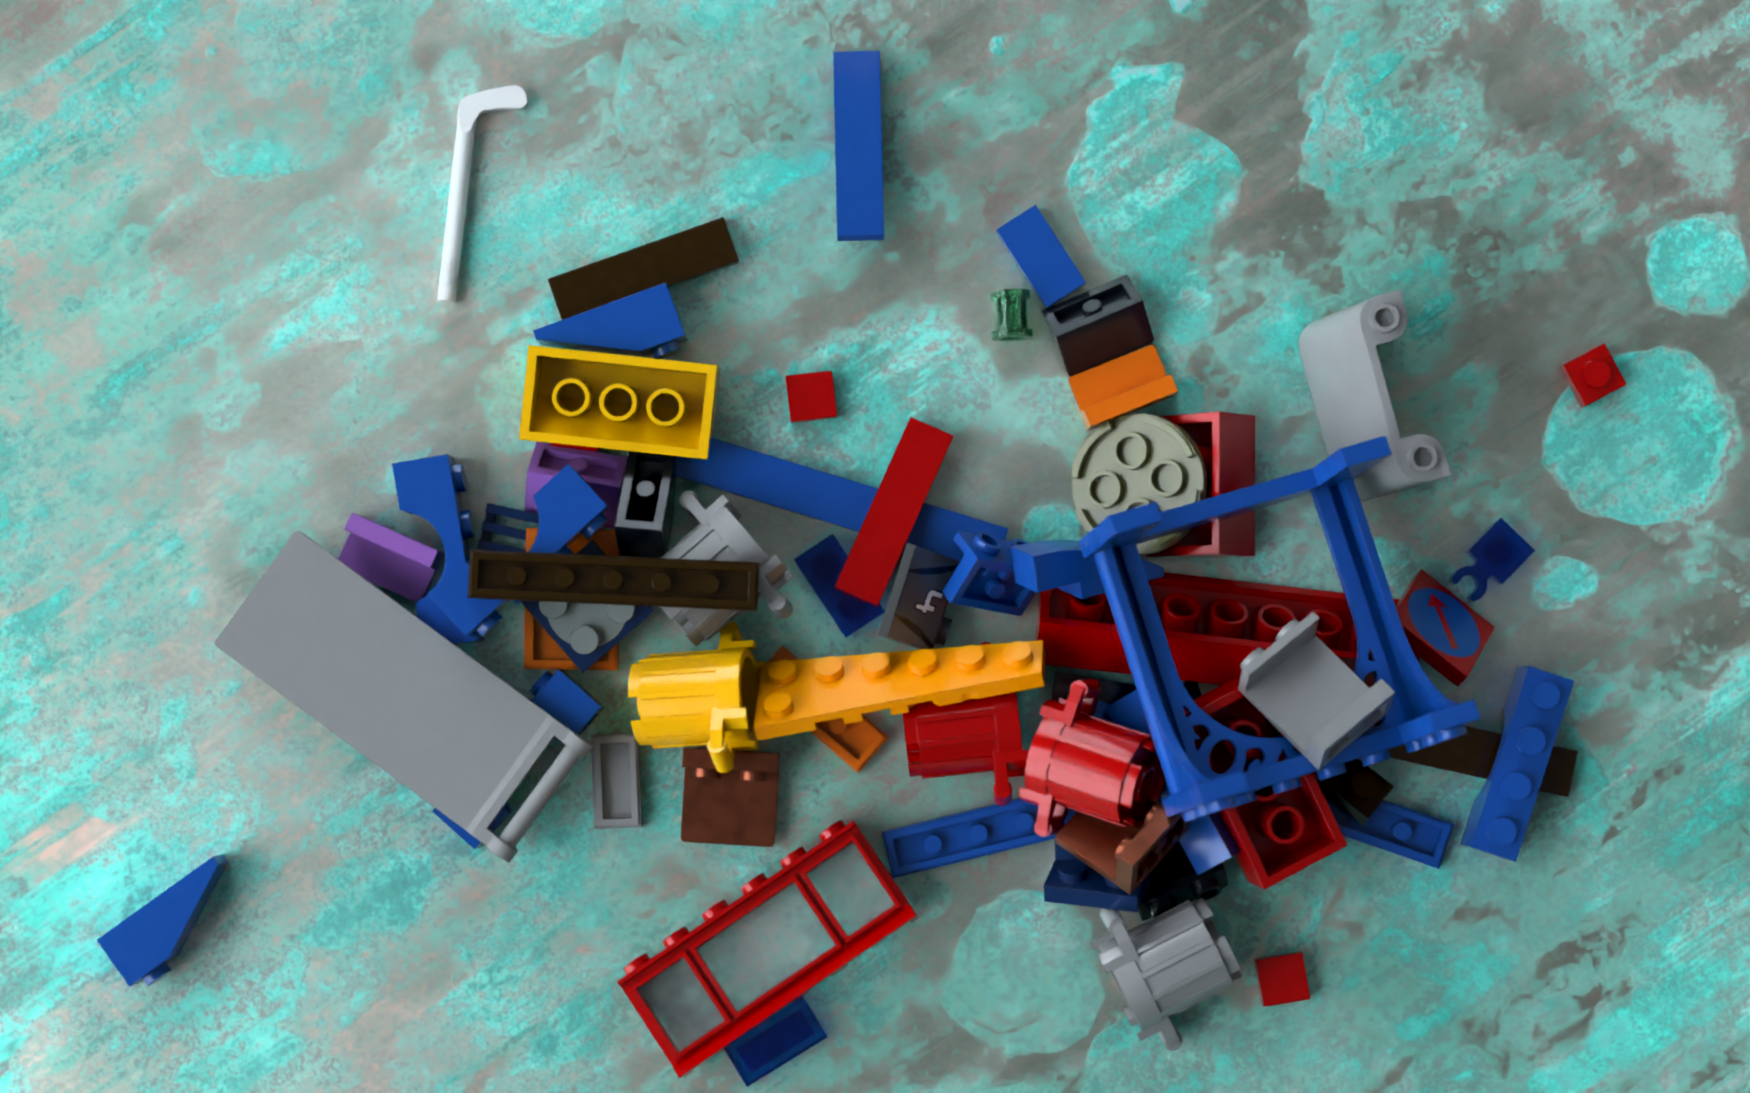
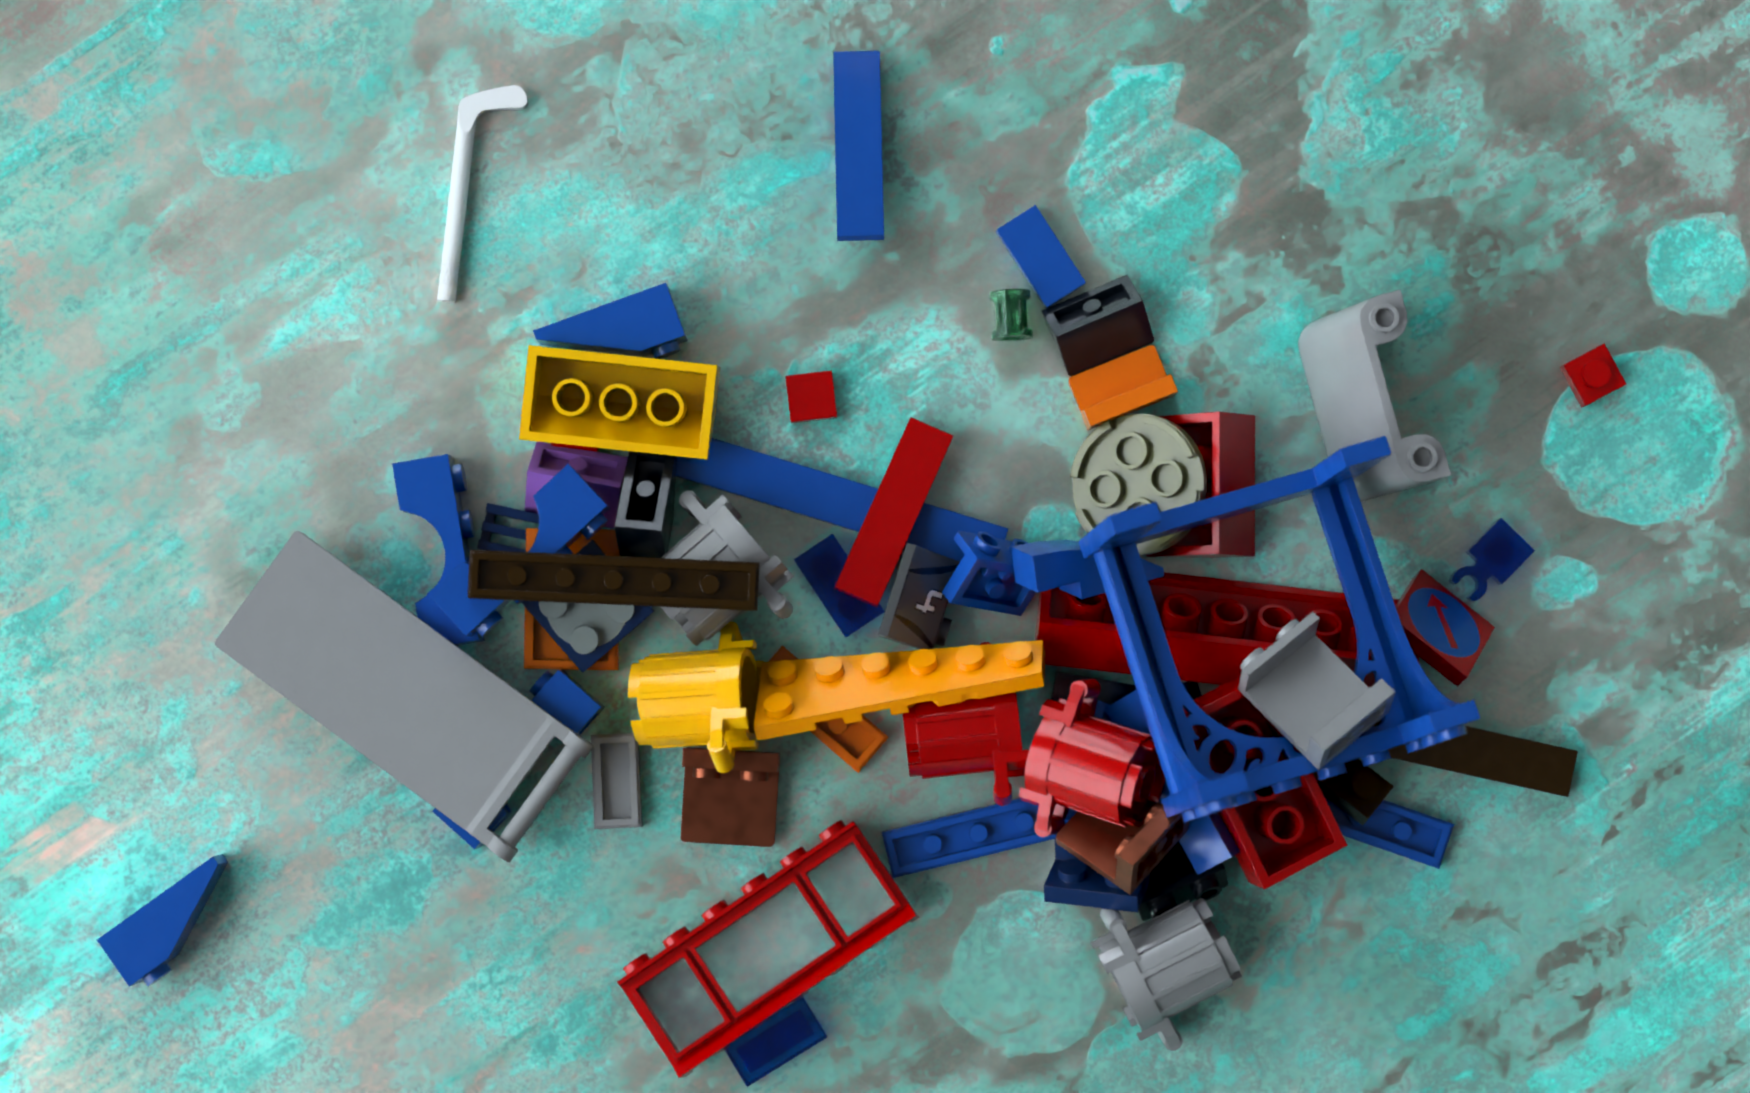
(389, 558): medium lavender panel -> none
(659, 262): dark brown tile -> none
(1282, 979): red tile -> none
(1527, 739): blue arch -> none

